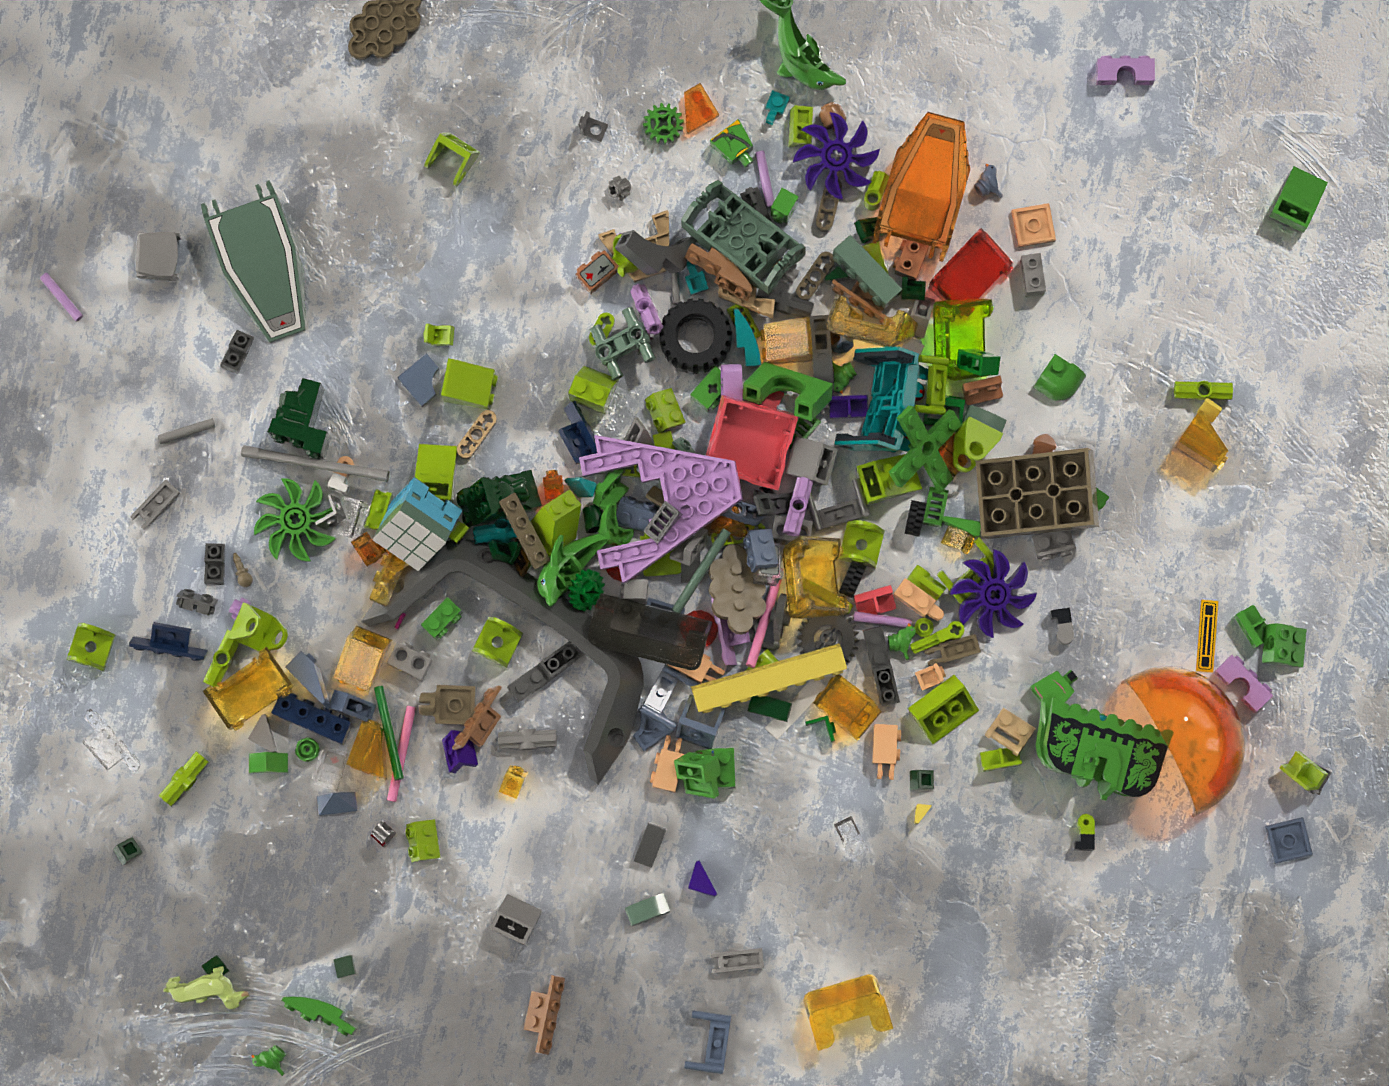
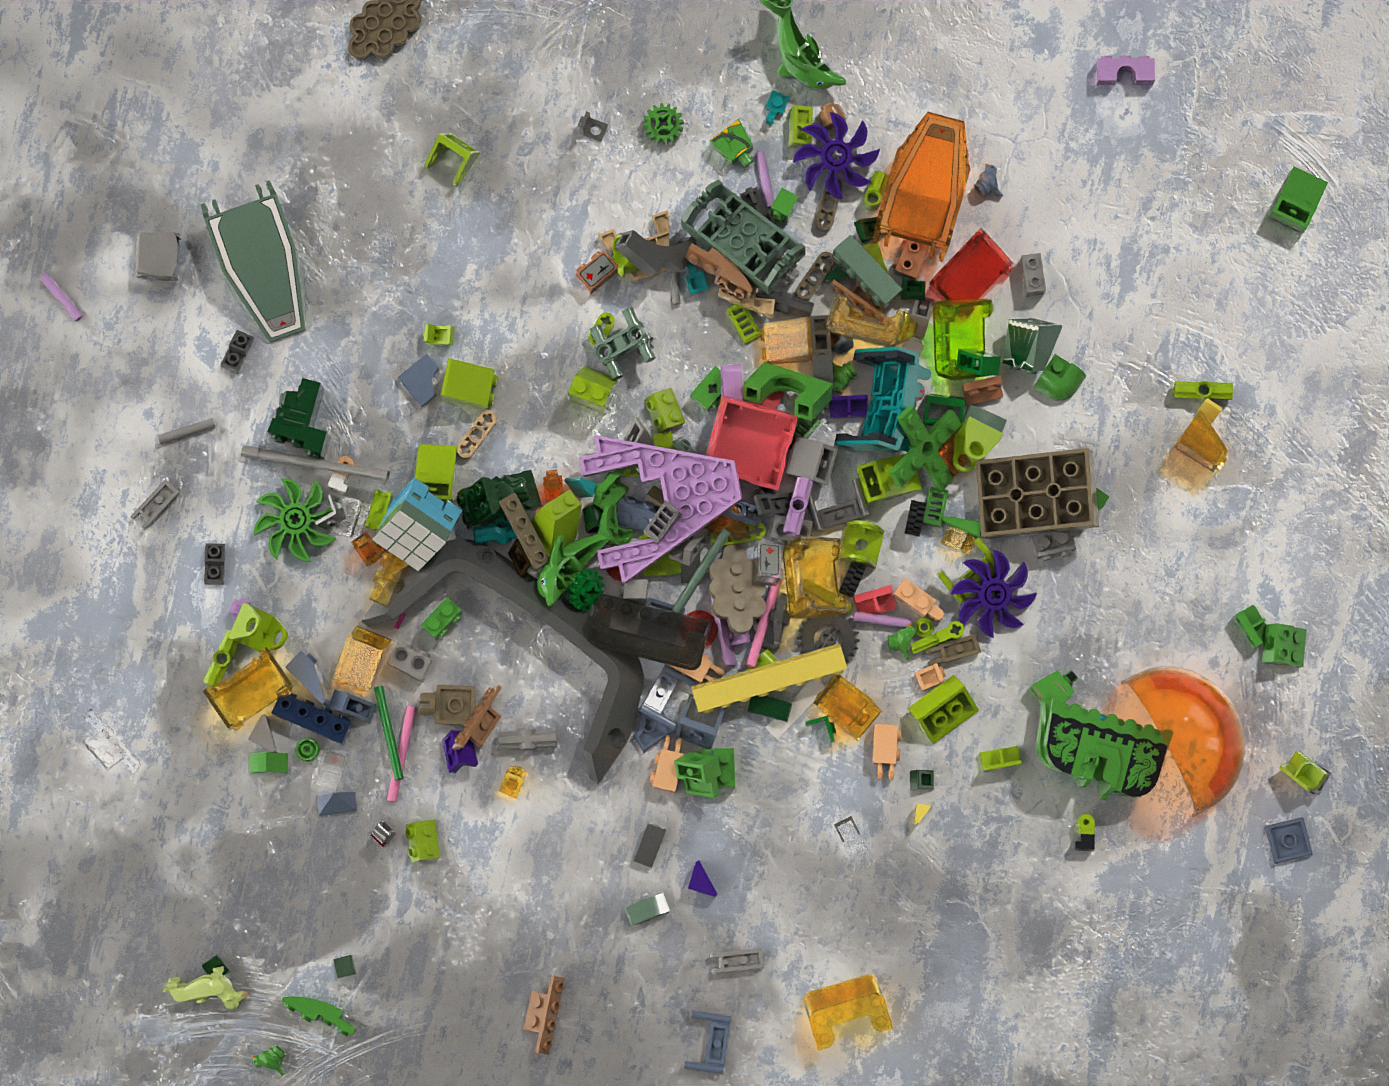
(88, 633): lime hose -> none
(127, 850): dark green slope -> none
(169, 640): dark blue bracket -> none
(183, 779): lime piece -> none
(189, 598): dark grey hinge -> none
(244, 578): dark tan bar -> none
(369, 750): clear yellow slope -> none
(458, 532): lime slope -> none
(497, 628): lime hose -> none
(505, 552): dark green tile -> none
(516, 919): light grey slope -> none
(544, 672): dark grey slope -> none
(578, 435): dark blue bracket -> none
(619, 188): light grey gear -> none
(646, 309): lavender piece -> none
(689, 311): black tyre -> none
(698, 108): clear orange wing -> none
(746, 339): teal slope -> none
(760, 549): sand blue bracket -> none
(881, 666): dark grey slope -> none
(925, 582): lime piece -> none
(935, 385): lime plate -> none
(1013, 727): tan plate -> none
(1030, 343): none -> sand green slope
(1033, 225): light nougat tile -> none
(1043, 444): nougat tile -> none
(1064, 625): leg -> none
(1207, 636): sticker -> none
(1256, 694): lavender arch -> none

